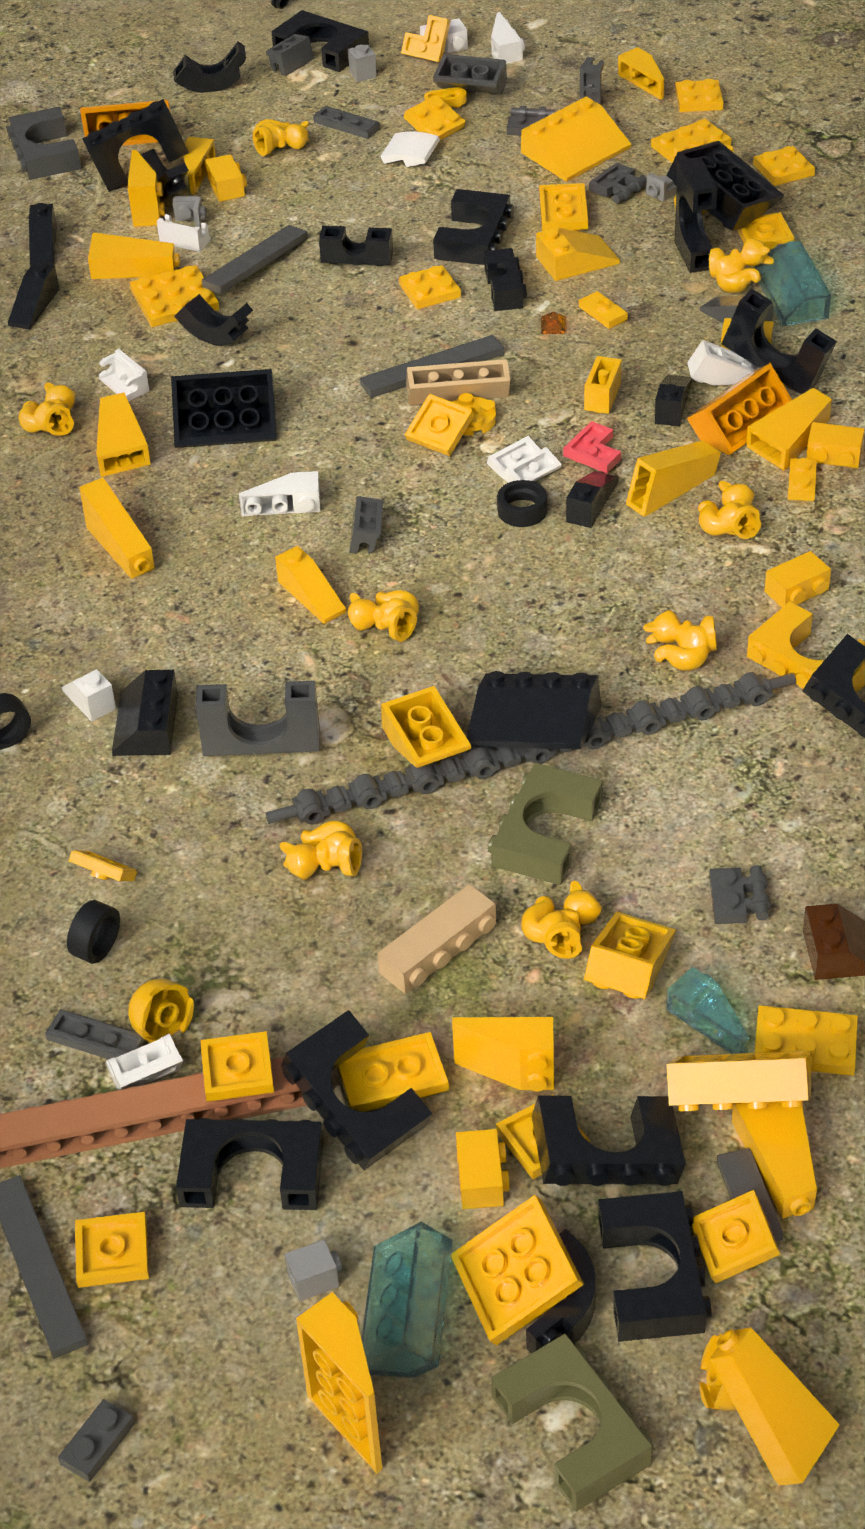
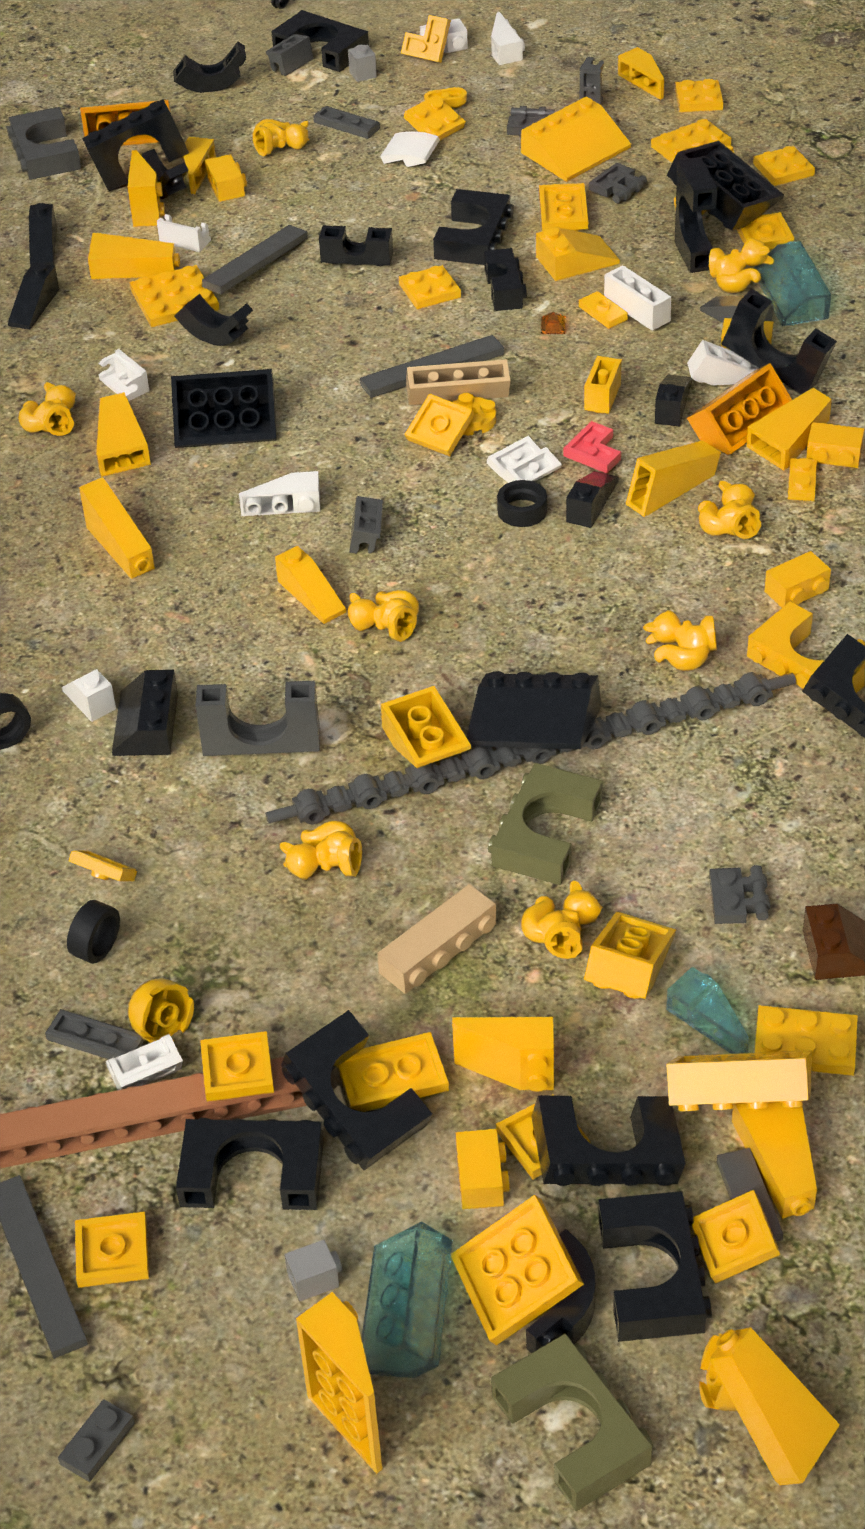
(189, 209): light grey bracket -> none
(471, 74): dark grey slope -> none
(638, 297): none -> white brick
(660, 187): light grey bracket -> none

